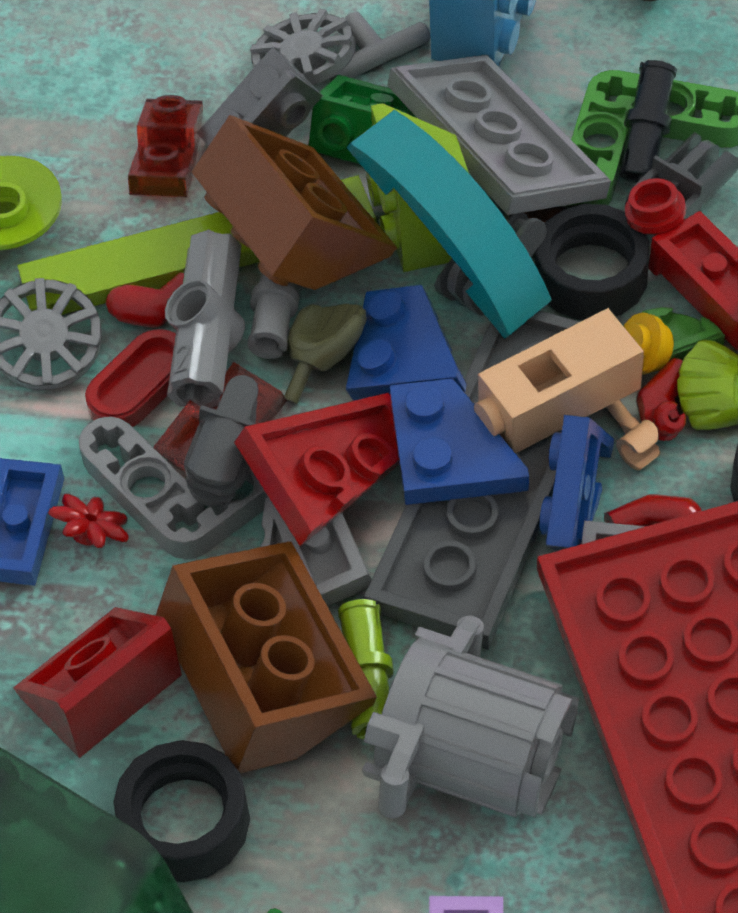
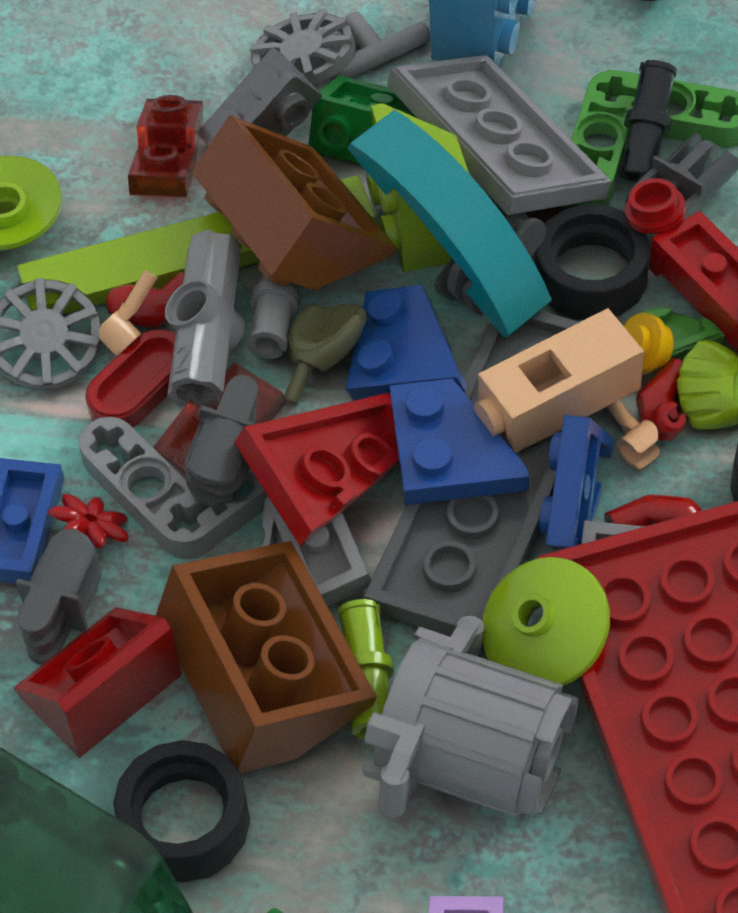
(58, 594): none -> dark grey arm
(117, 330): none -> light nougat hand
(571, 626): none -> lime dish

